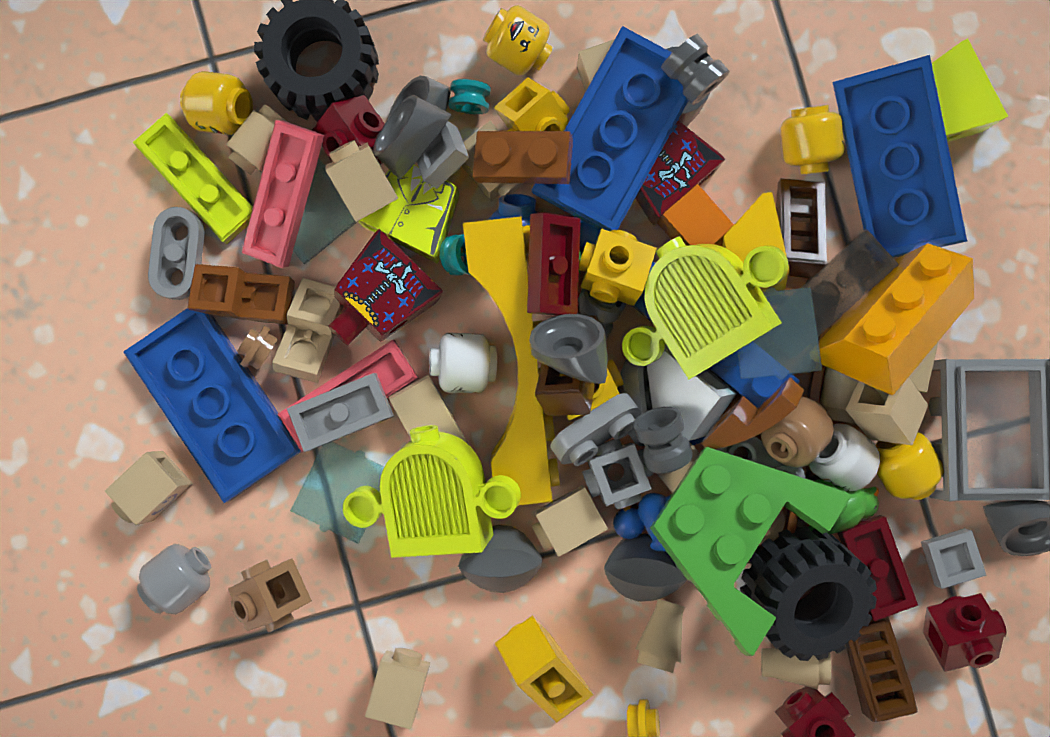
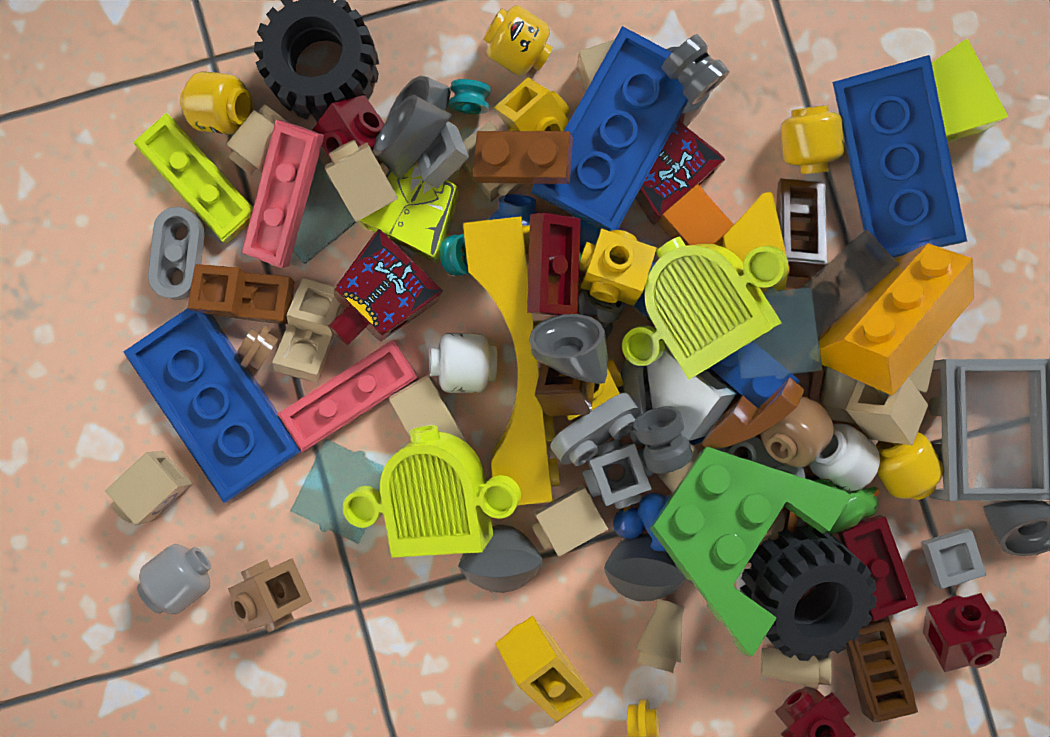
(340, 412): light grey plate -> none
(398, 688): tan brick -> none

